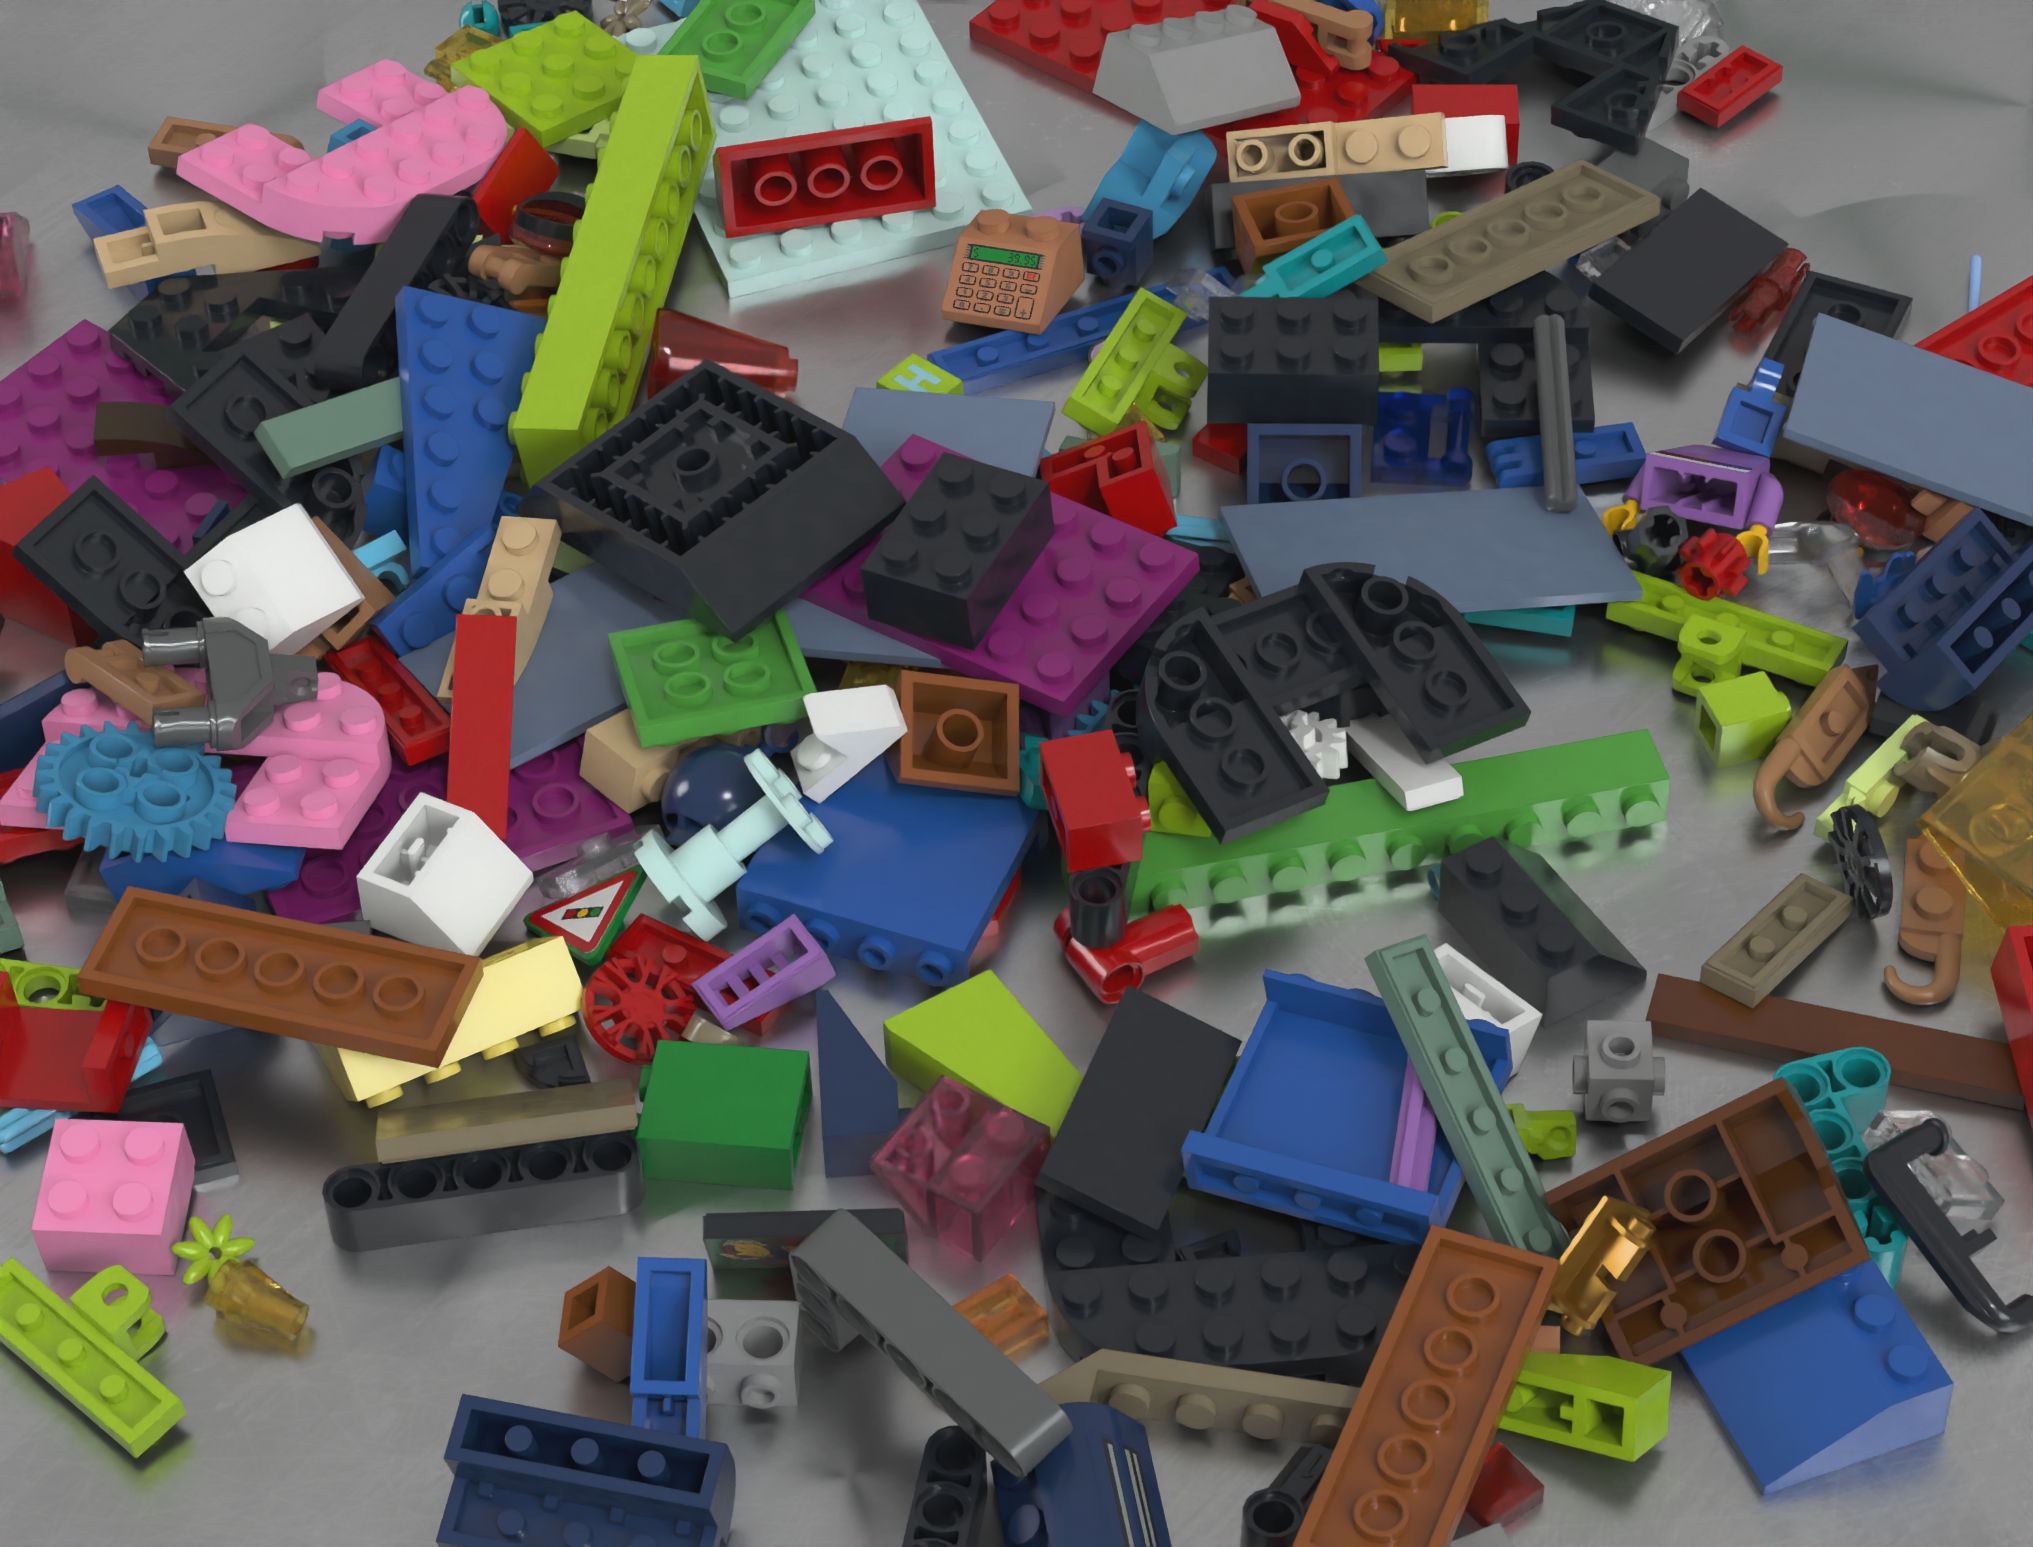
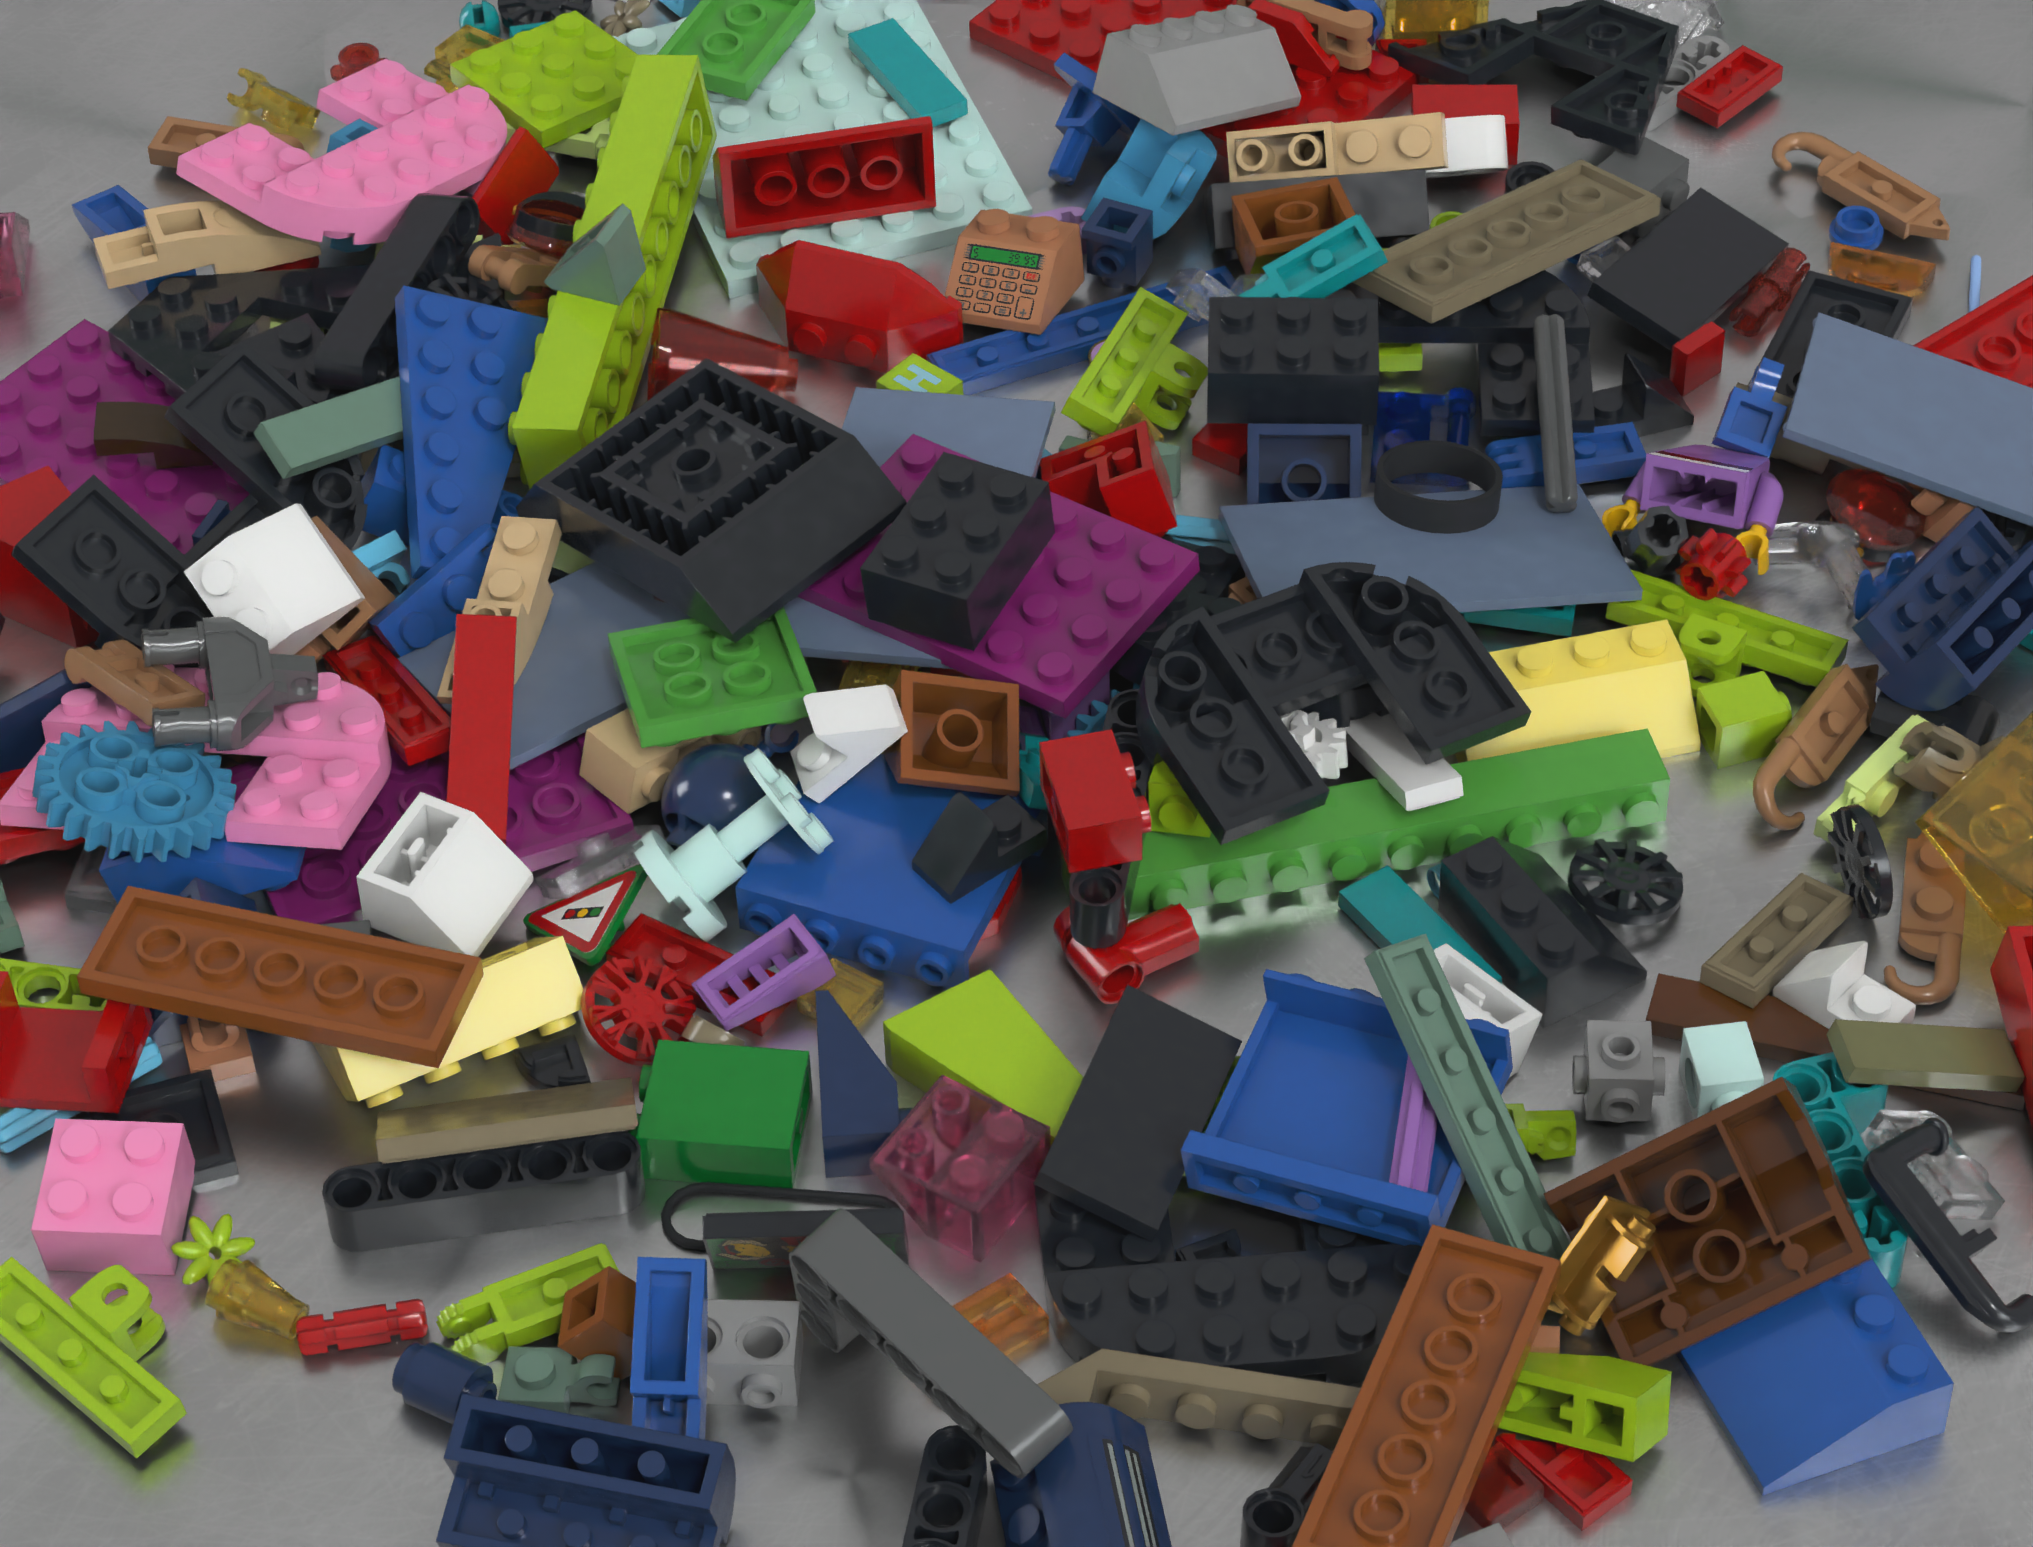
(218, 1048): none -> nougat tile
(277, 104): none -> clear yellow plate
(353, 59): none -> clear red plate
(361, 1327): none -> red axle
(436, 1378): none -> dark blue brick
(521, 1306): none -> lime hinge
(554, 1379): none -> sand green plate
(602, 261): none -> sand green slope
(761, 1191): none -> black piece
(851, 989): none -> clear yellow tile
(854, 306): none -> red wedge
(907, 72): none -> teal tile
(976, 845): none -> black slope
(1084, 120): none -> blue piece
(1395, 912): none -> teal tile
(1432, 514): none -> black tyre
(1574, 1479): none -> red tile
(1599, 689): none -> light yellow slope
(1625, 882): none -> black wheel
(1644, 399): none -> black slope
(1697, 358): none -> red tile
(1718, 1065): none -> light aqua brick
(1833, 986): none -> white slope
(1857, 228): none -> blue plate
(1861, 181): none -> medium nougat plate
(1880, 269): none -> clear orange tile
(1925, 1055): none -> olive tile

